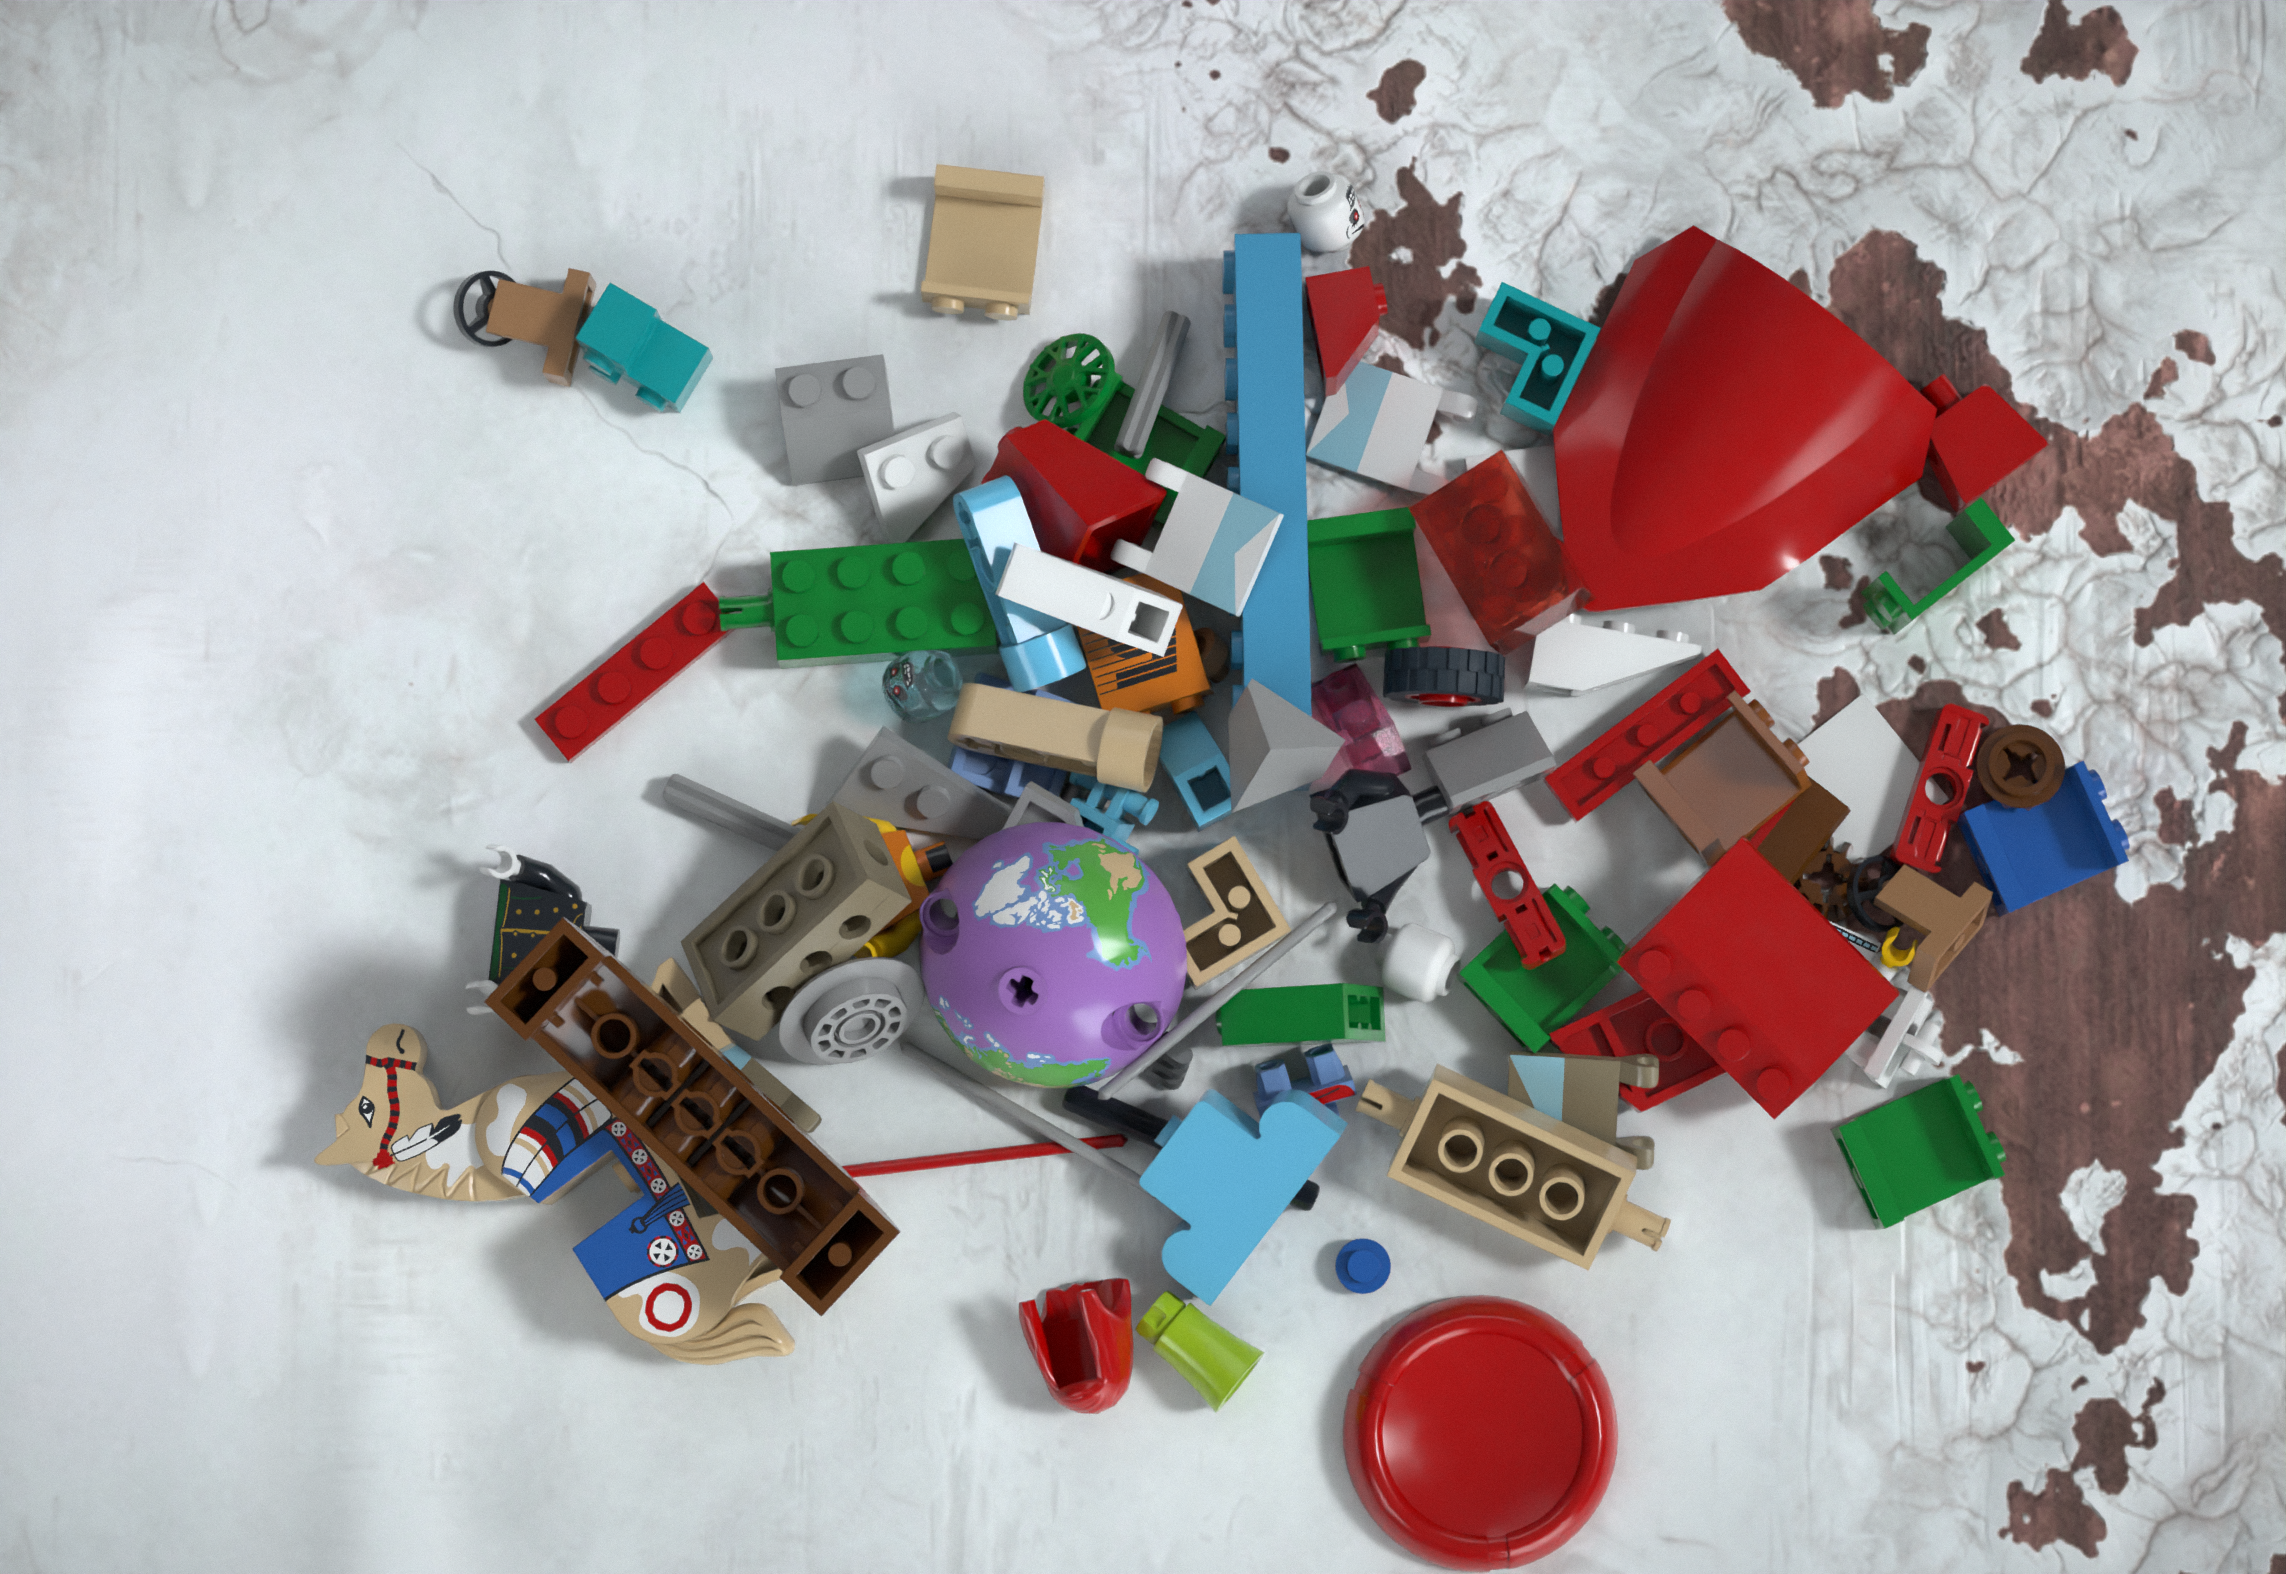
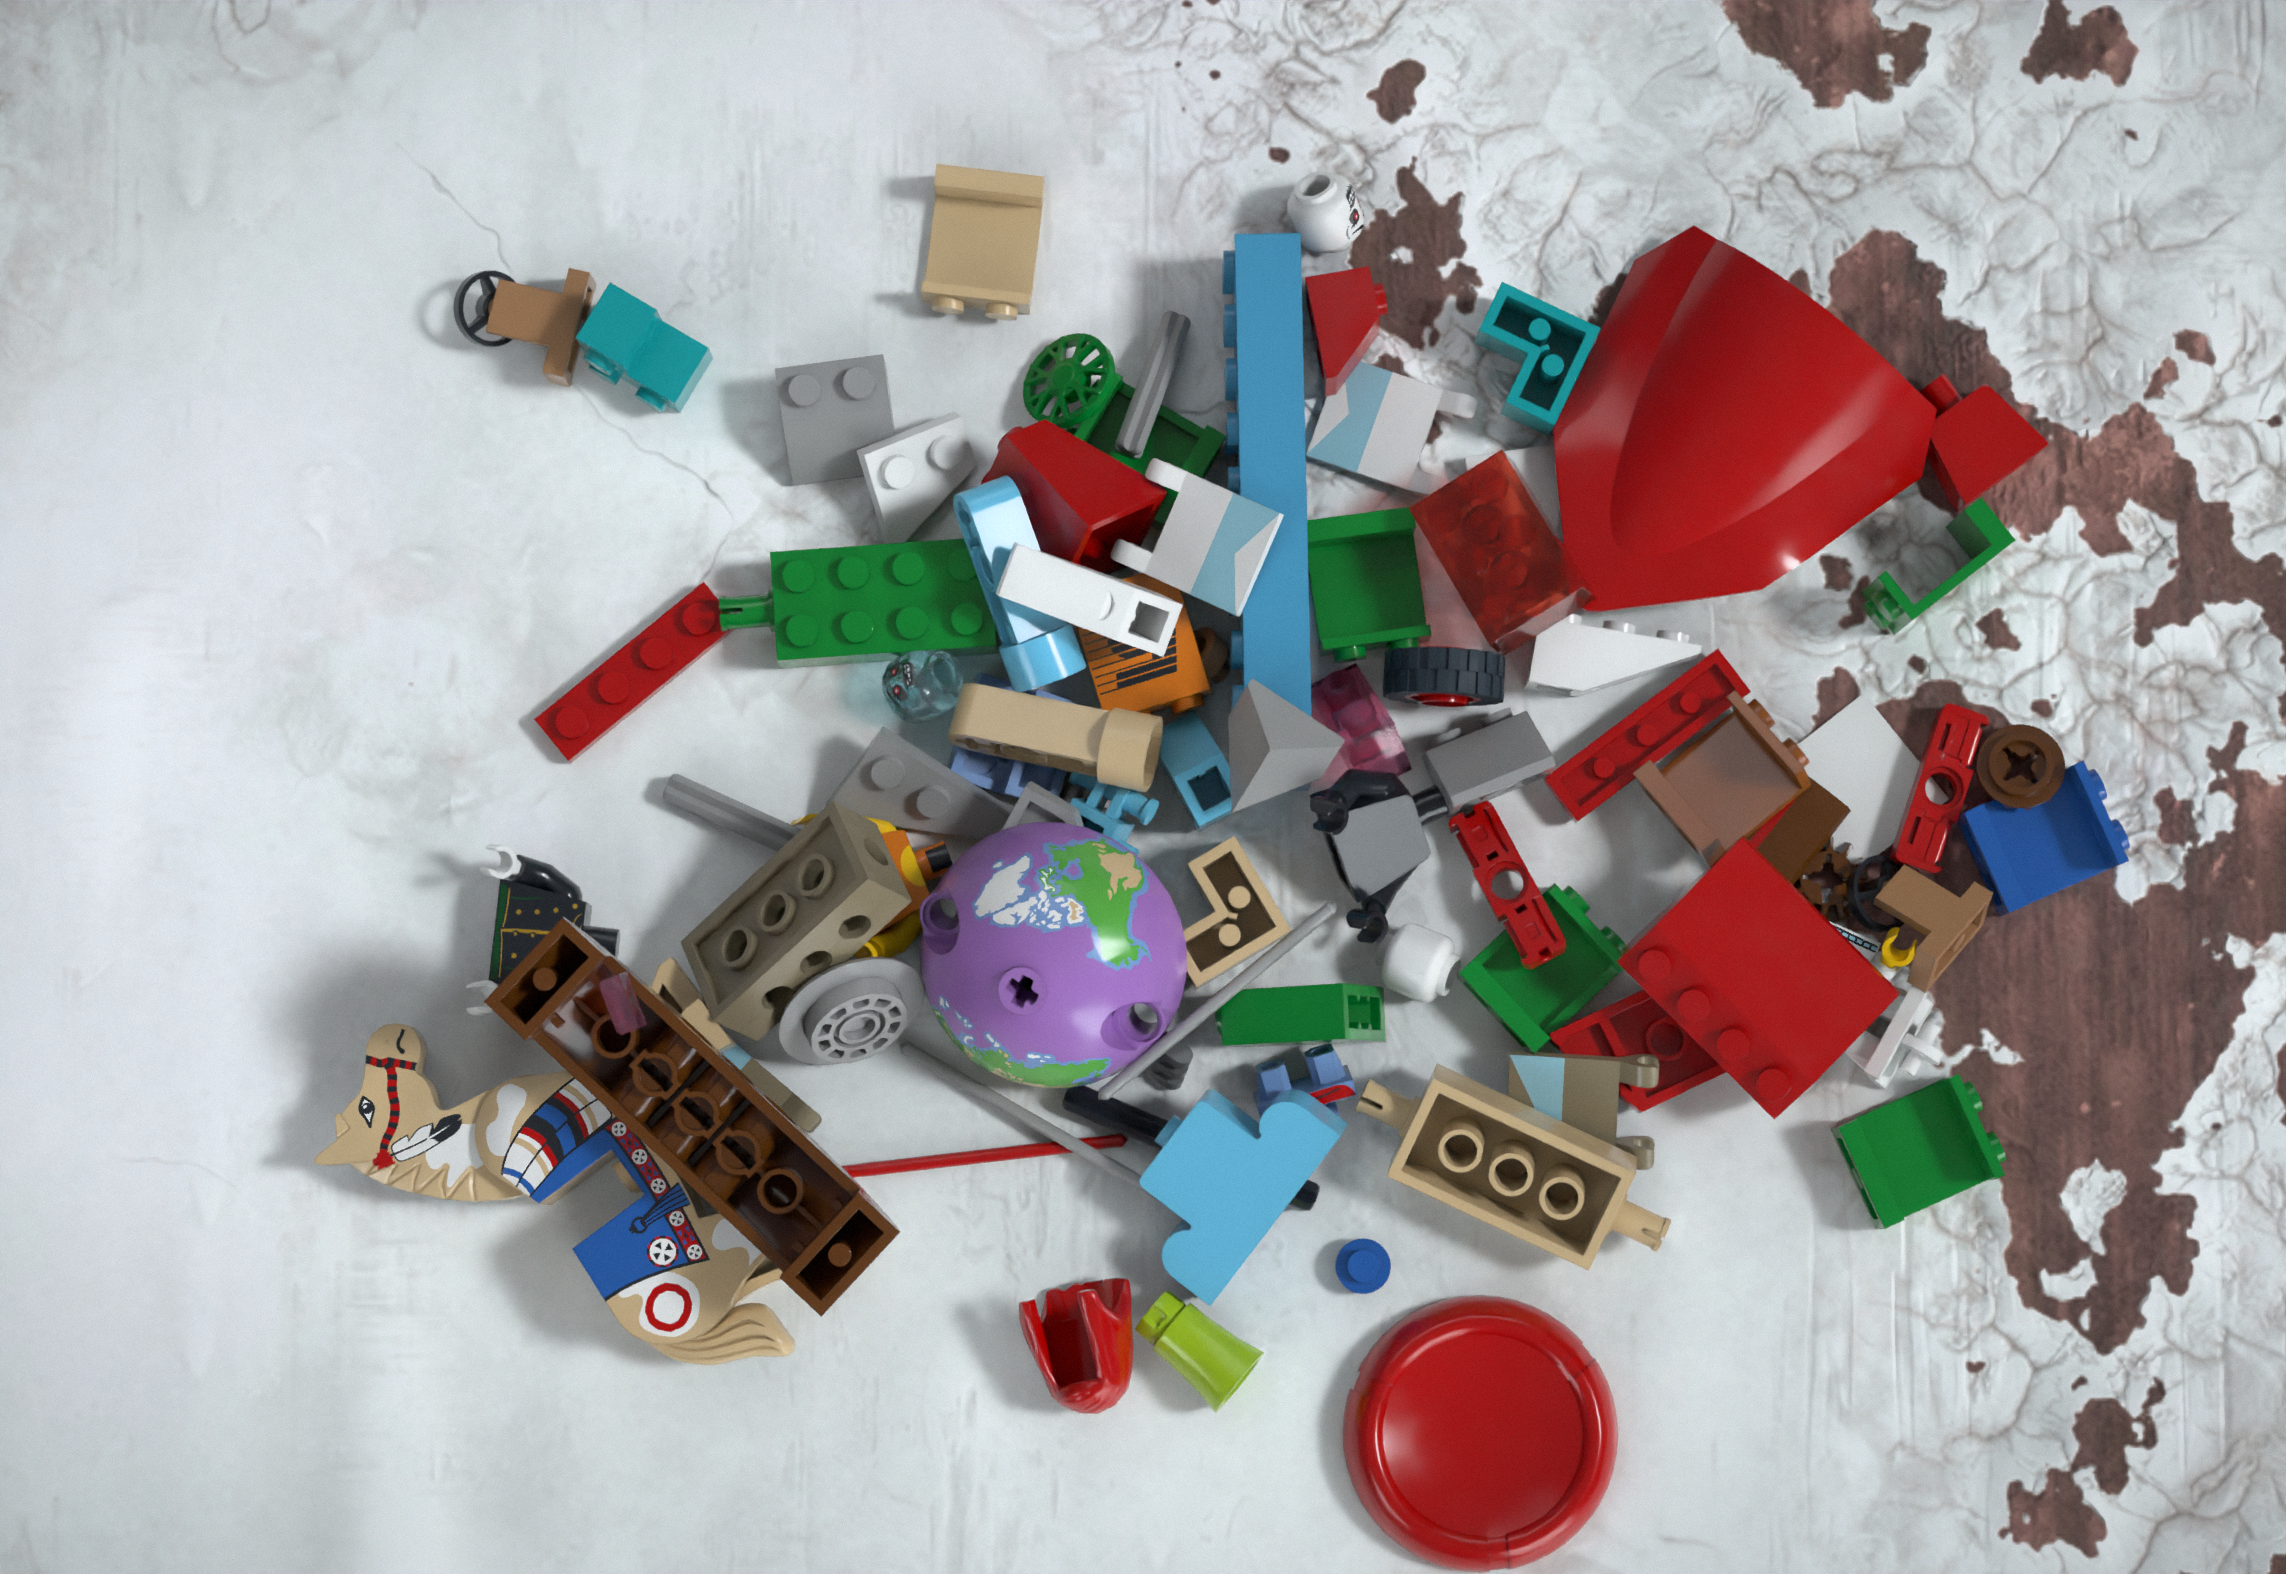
(622, 1003): none -> clear pink tile

